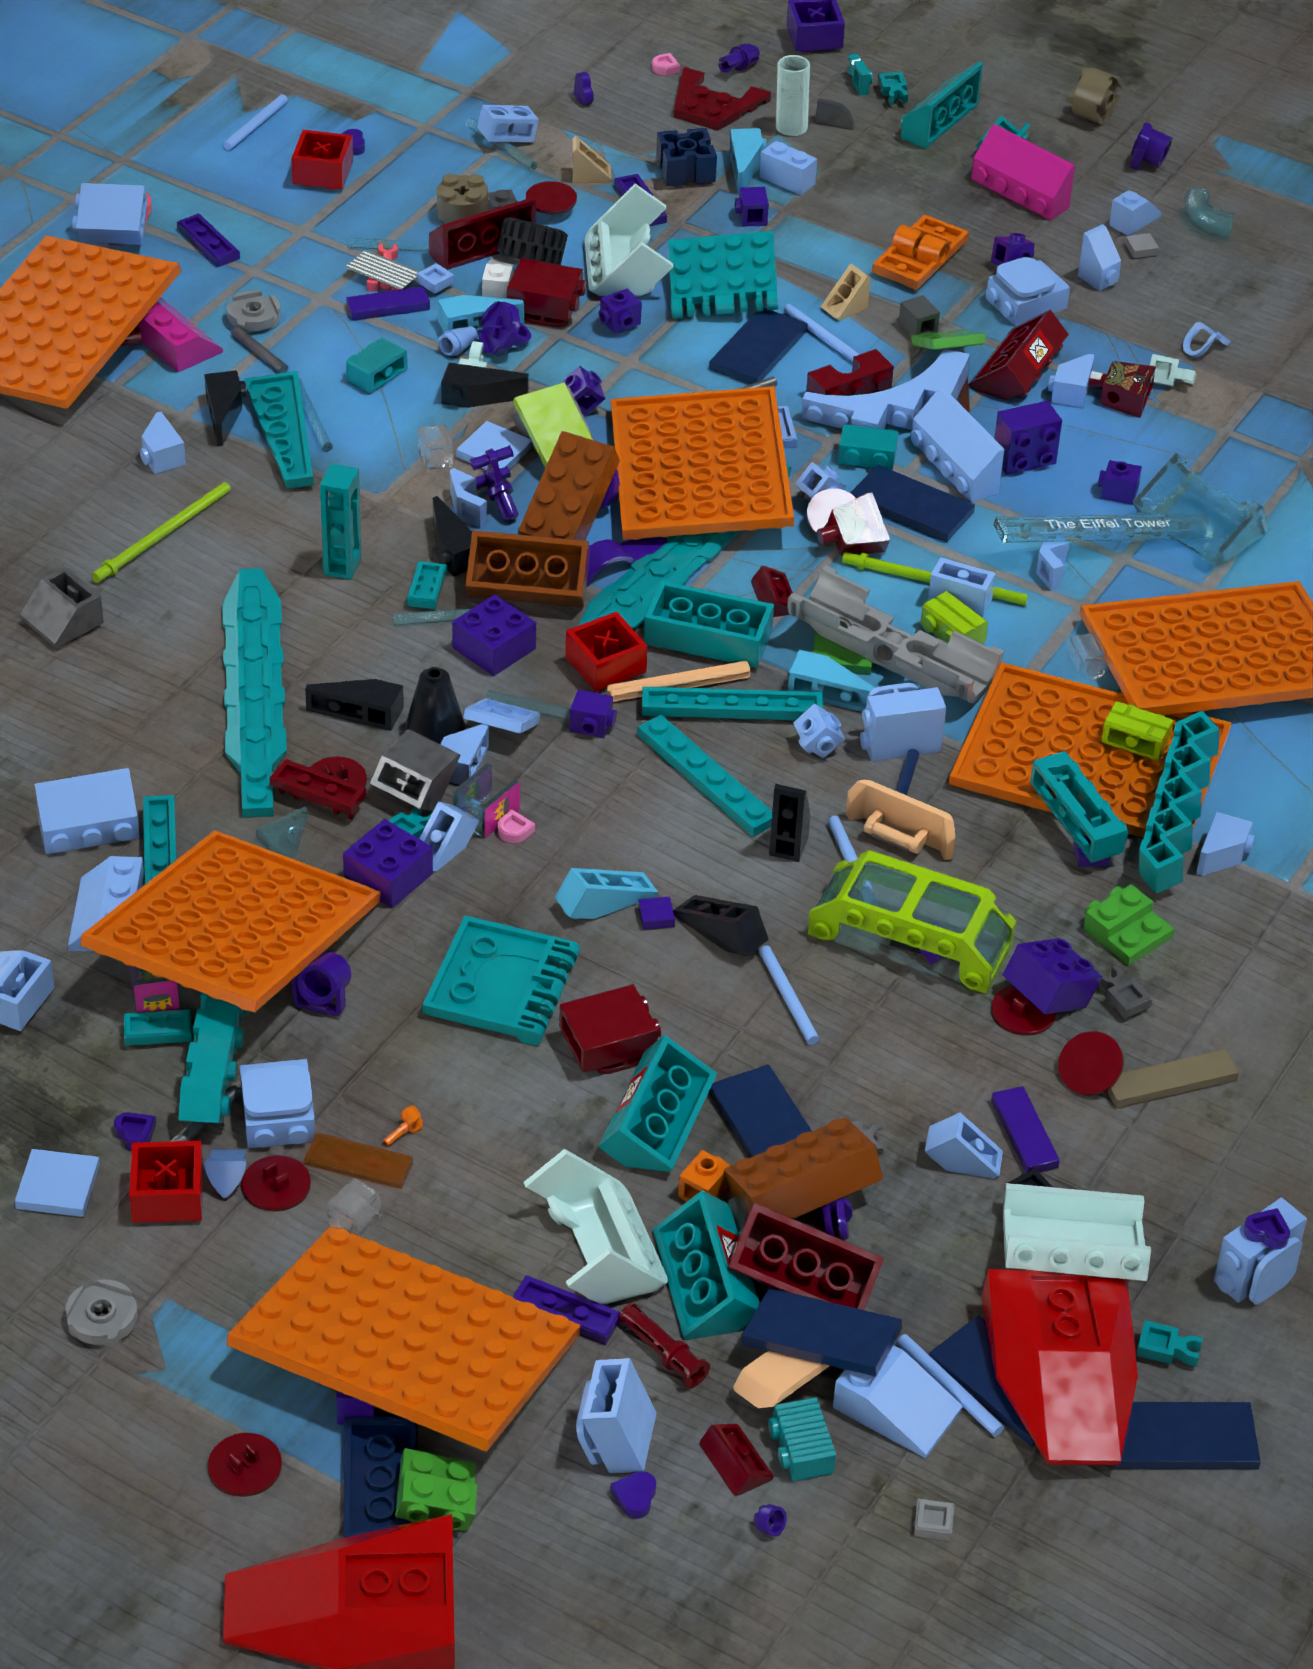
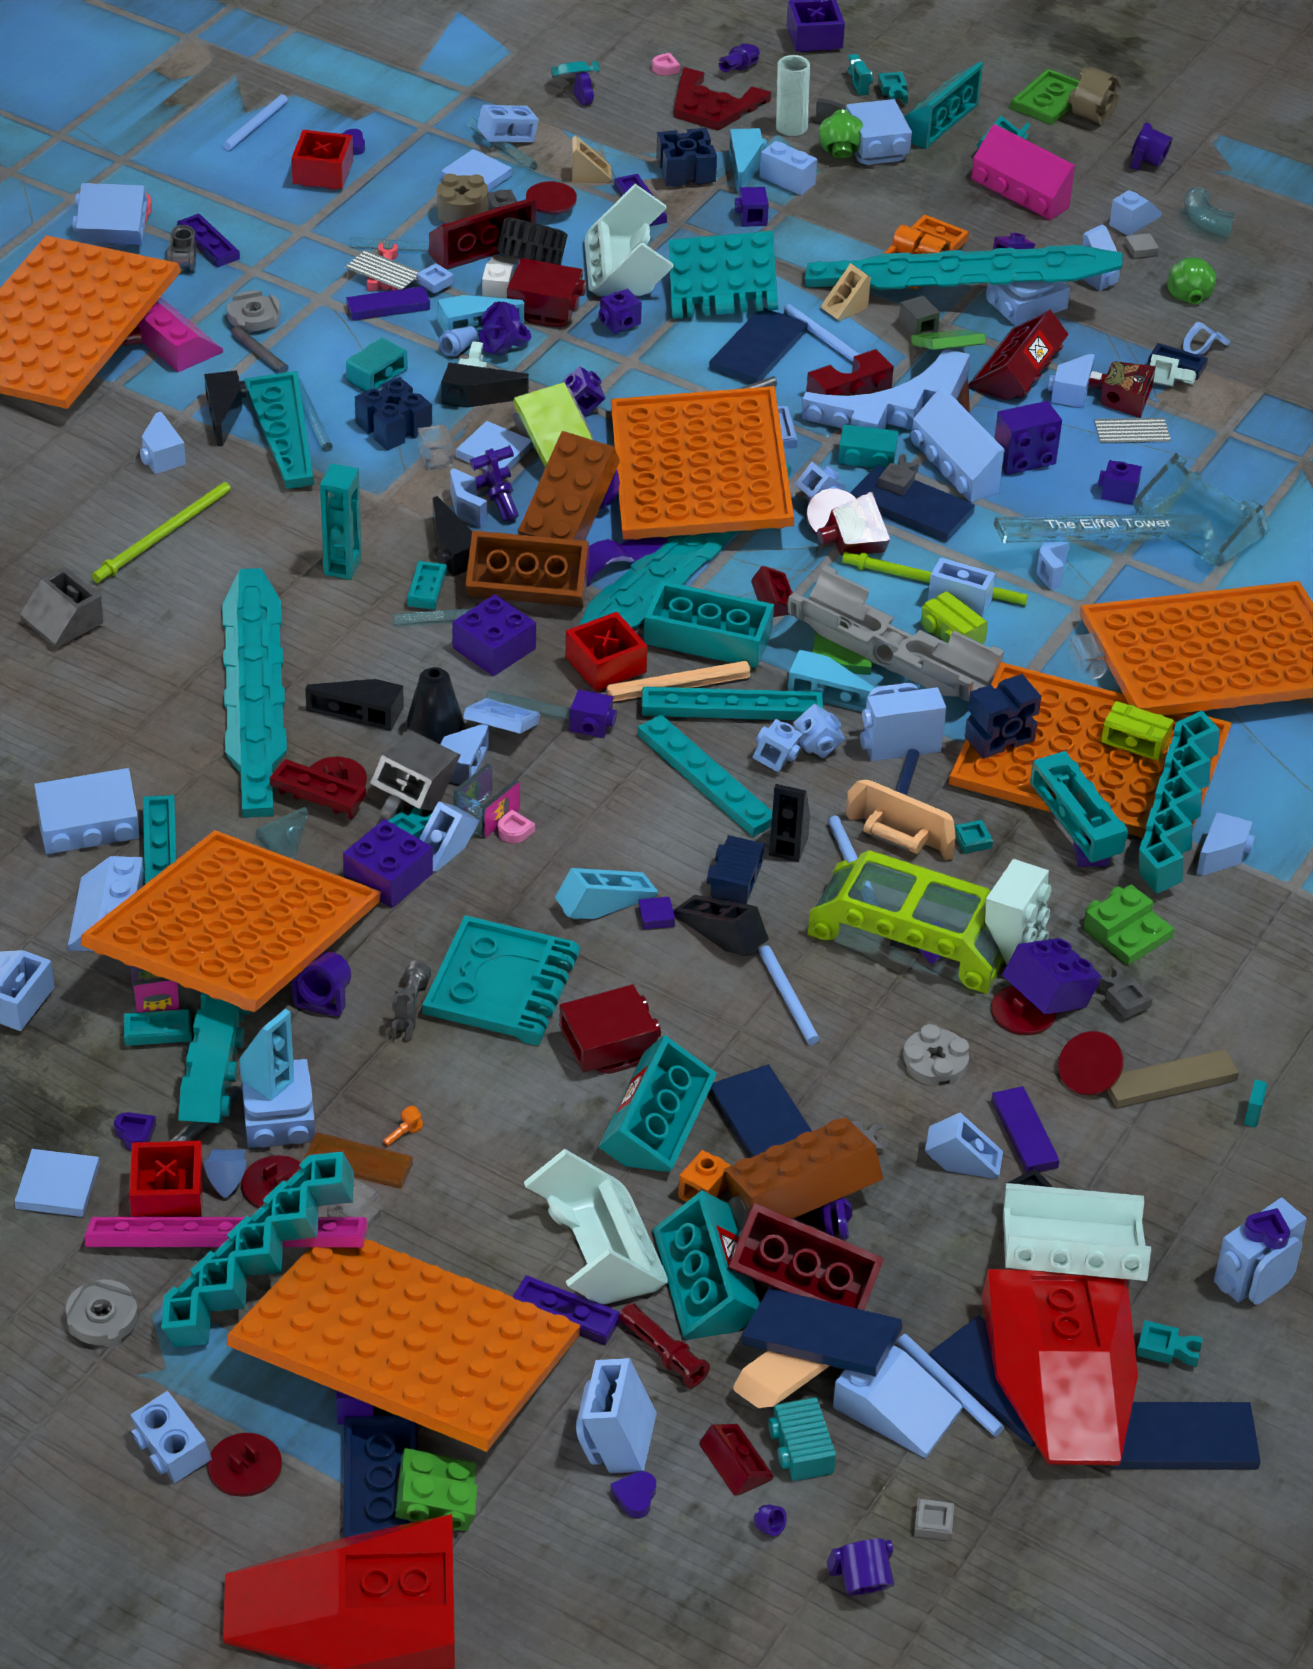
(174, 1435): none -> light blue brick
(183, 247): none -> flat silver piece
(209, 1232): none -> dark pink tile
(255, 1247): none -> teal brick
(269, 1058): none -> medium azure slope
(391, 808): none -> flat silver tile
(392, 413): none -> dark blue brick
(404, 1001): none -> flat silver bar
(481, 164): none -> light blue tile
(570, 69): none -> teal tile
(736, 869): none -> dark blue brick
(777, 745): none -> light blue brick
(840, 134): none -> bright green plant
(863, 1566): none -> dark purple piece
(884, 132): none -> light blue brick
(899, 477): none -> flat silver plate
(936, 1041): none -> light grey plate
(973, 837): none -> teal tile
(975, 267): none -> teal plate
(1002, 716): none -> dark blue brick
(1018, 907): none -> light aqua slope
(1046, 97): none -> bright green tile
(1132, 430): none -> light grey sticker
(1186, 359): none -> dark blue tile
(1191, 280): none -> bright green plant
(1255, 1103): none -> teal tile

